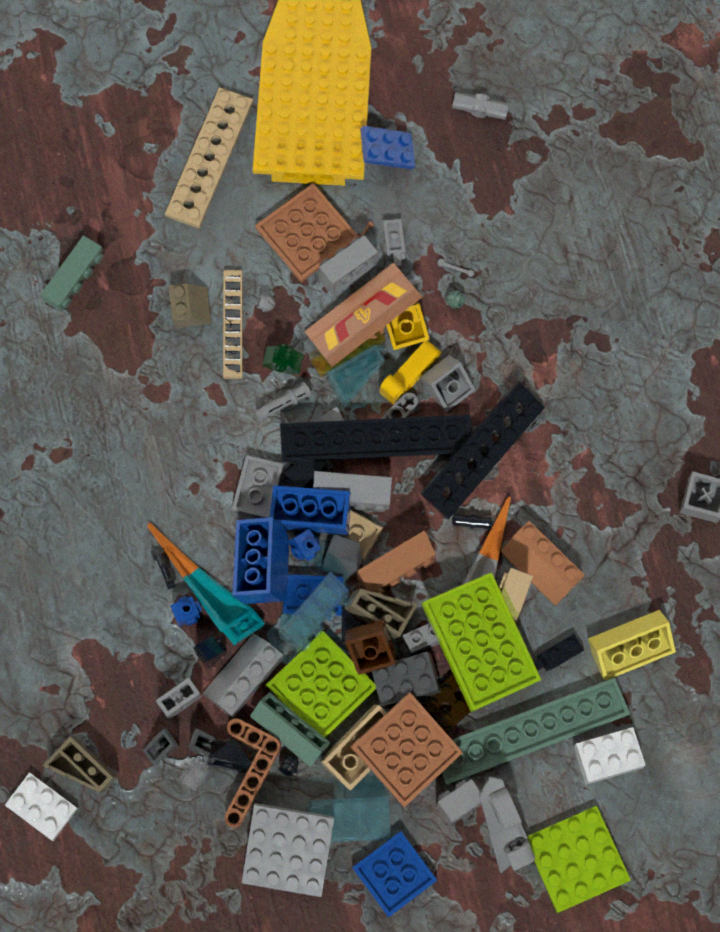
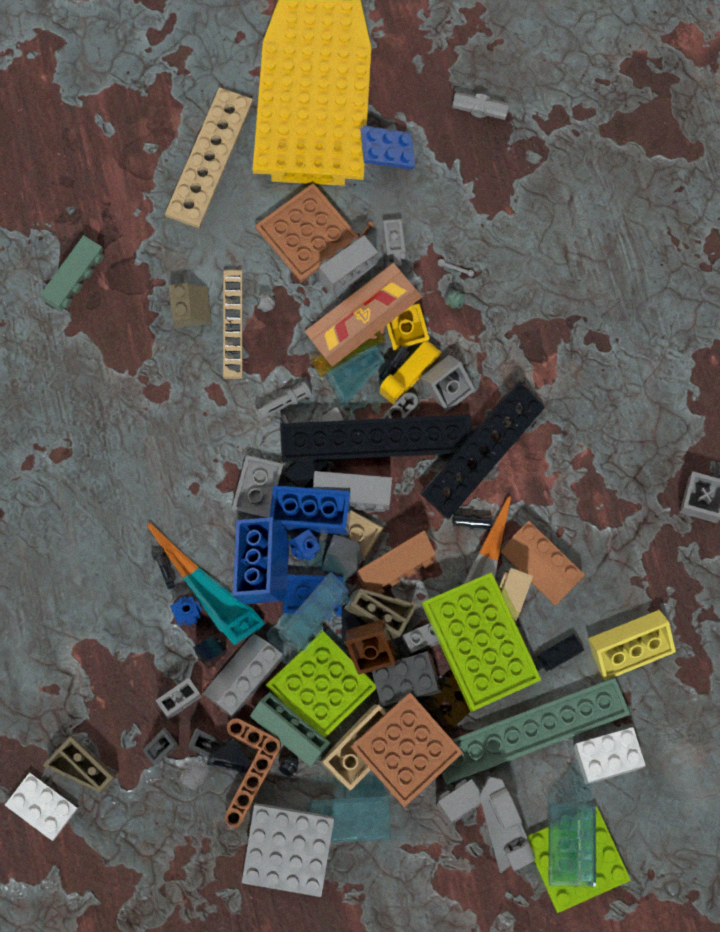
(283, 359): dark green hinge -> none
(394, 874): blue plate -> none
(395, 363): none -> black pin
(572, 844): none -> clear light blue slope

